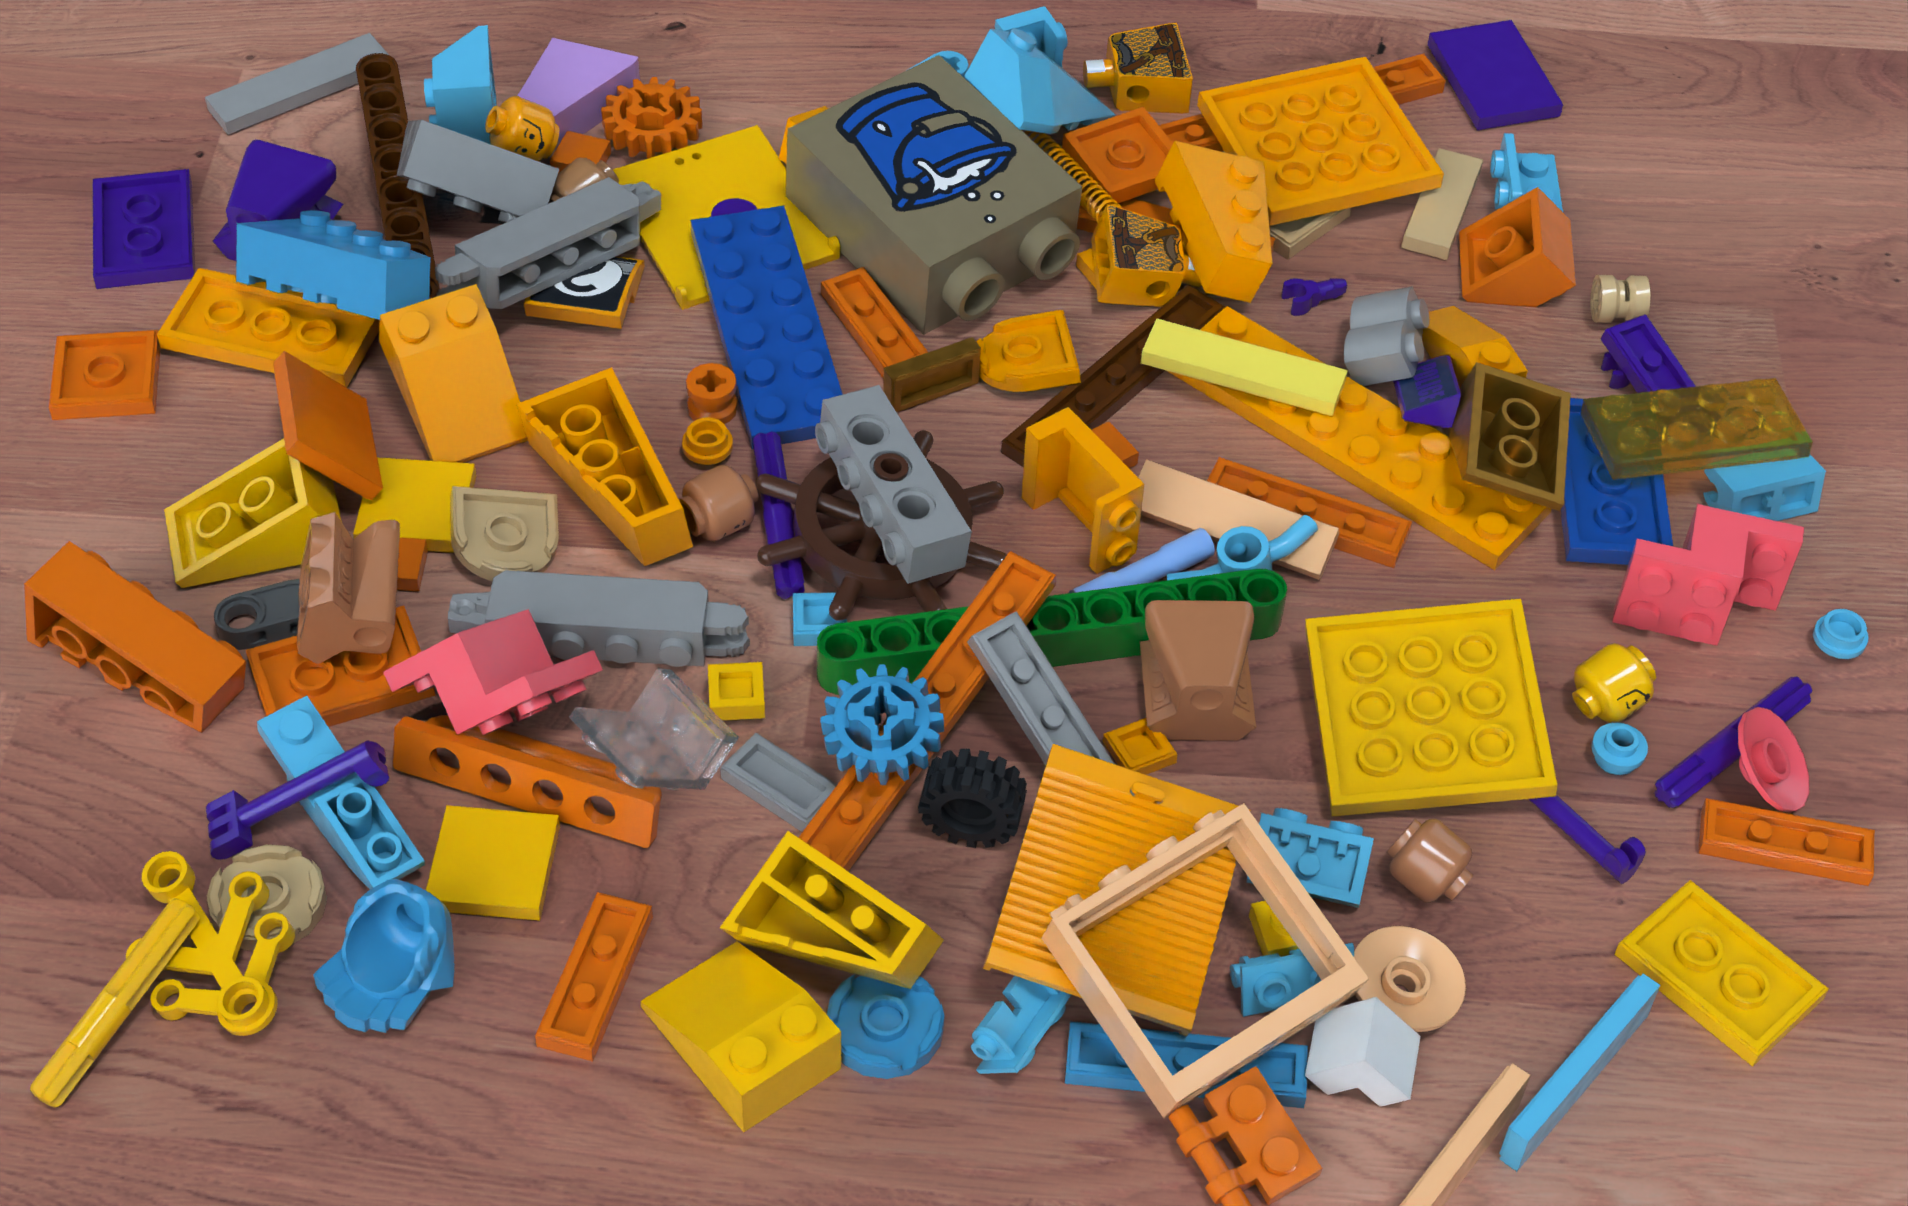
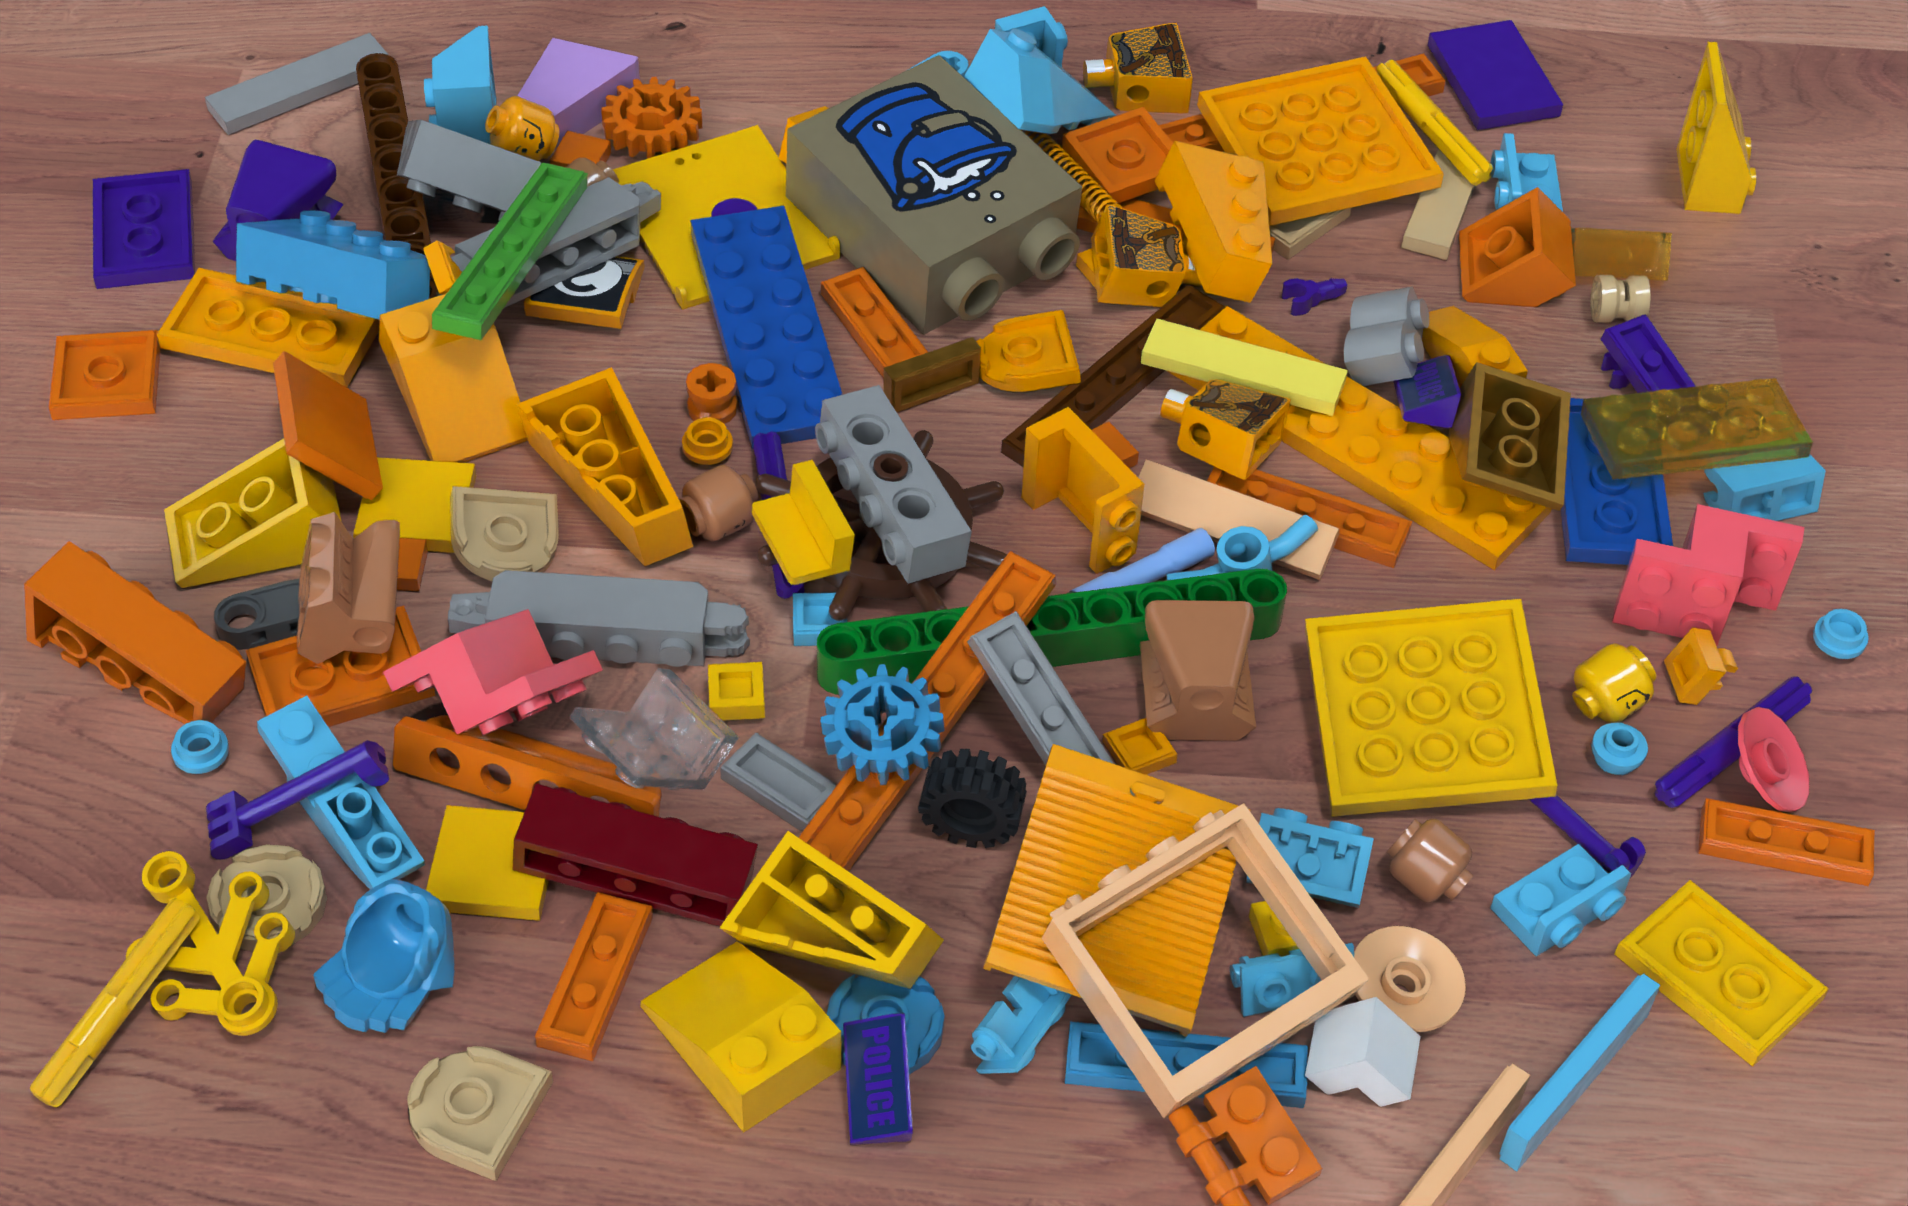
(198, 736): none -> medium azure plate
(441, 265): none -> light orange tile
(475, 1107): none -> tan tile
(509, 252): none -> bright green tile
(632, 855): none -> dark red brick
(806, 528): none -> yellow panel
(878, 1080): none -> slope
(1228, 425): none -> light orange torso
(1435, 123): none -> yellow axle
(1560, 900): none -> medium azure bracket
(1621, 253): none -> clear yellow panel
(1698, 666): none -> light orange tile
(1713, 143): none -> yellow slope

